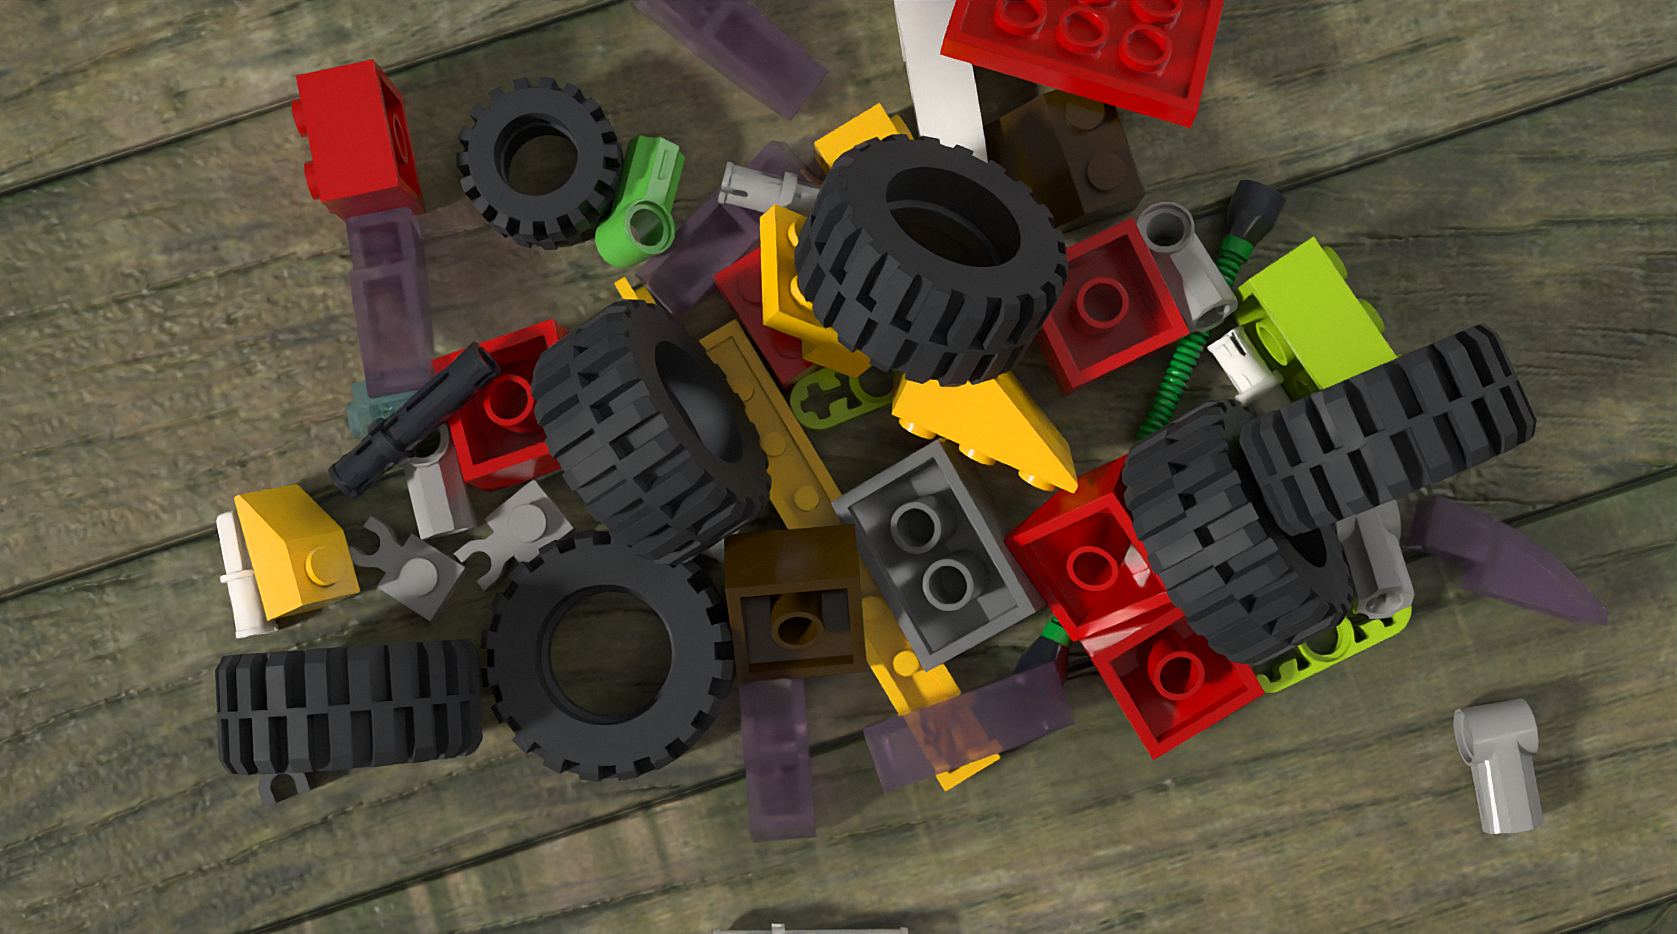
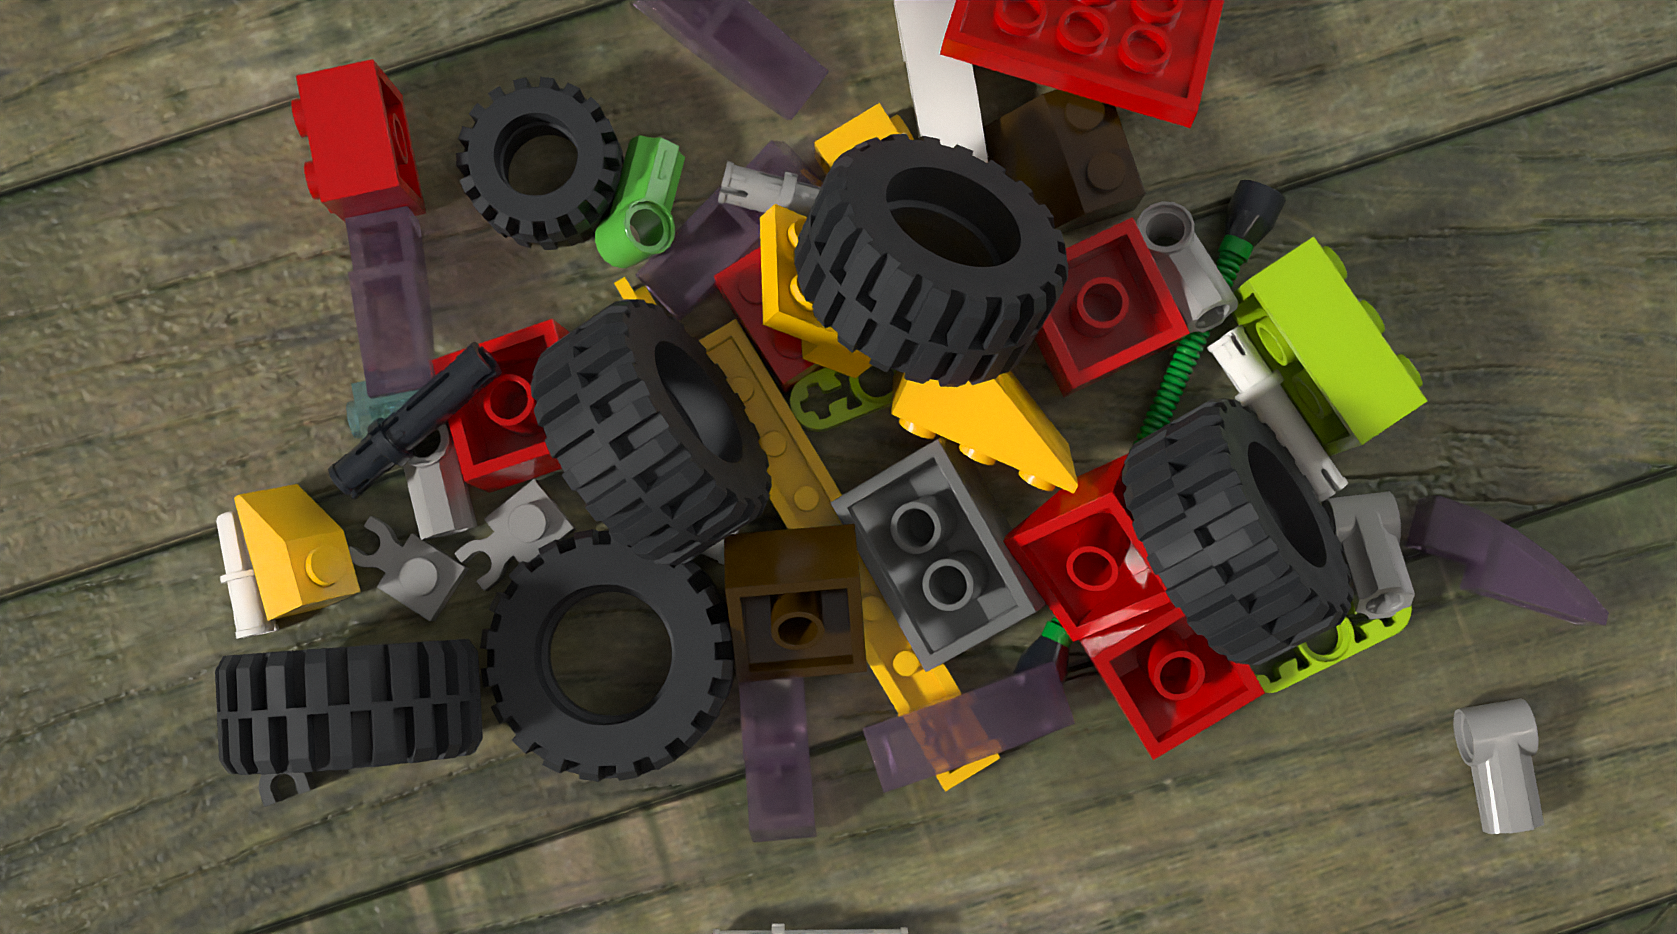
(1388, 431): black tyre -> none

